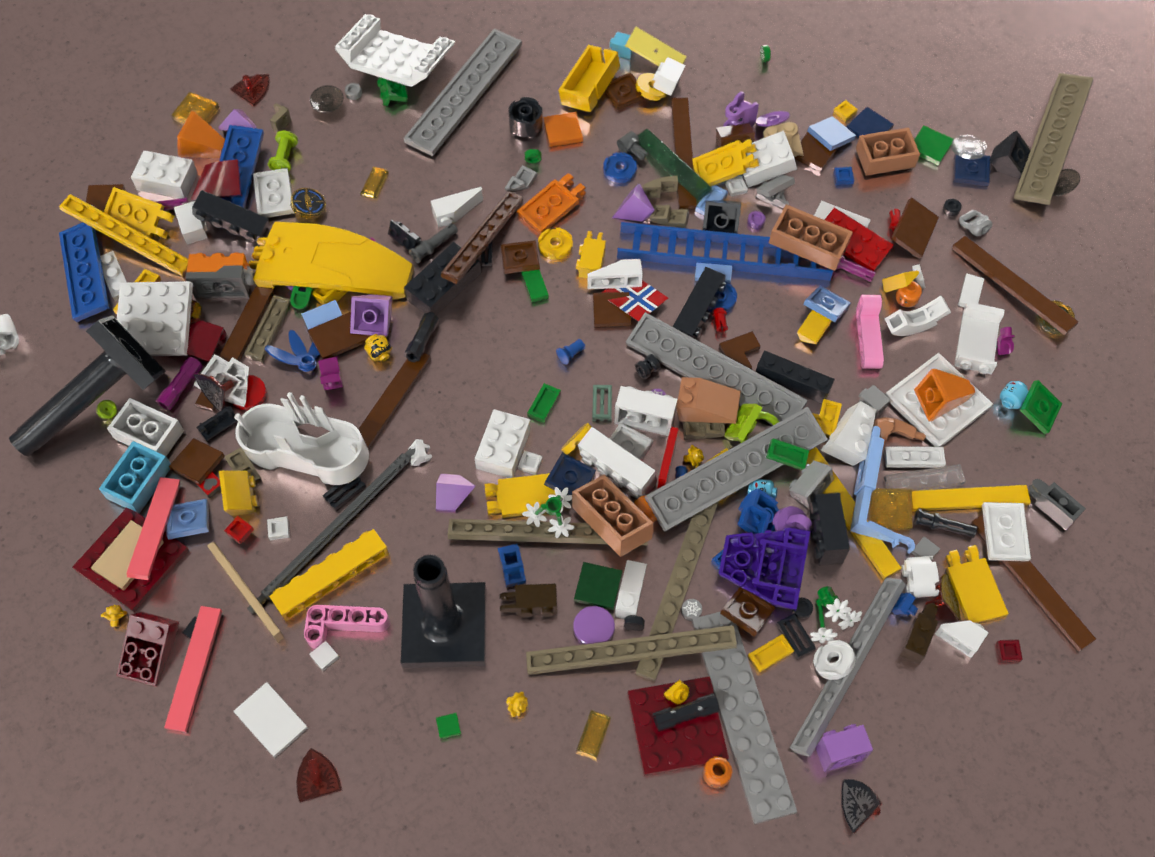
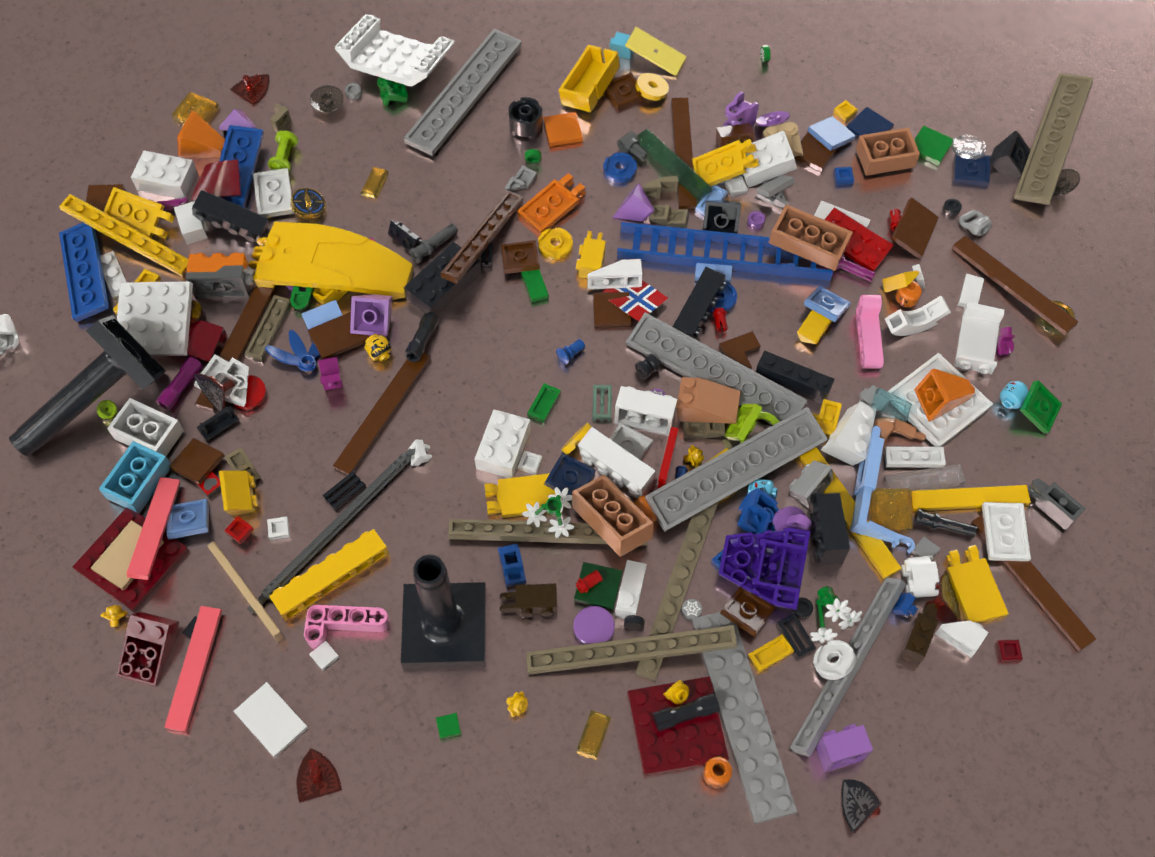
(273, 440): white piece -> none
(451, 491): medium lavender slope -> none
(455, 206): white slope -> none
(588, 581): none -> red pin
(668, 76): white brick -> none
(787, 454): green tile -> none
(891, 404): none -> clear light blue tile

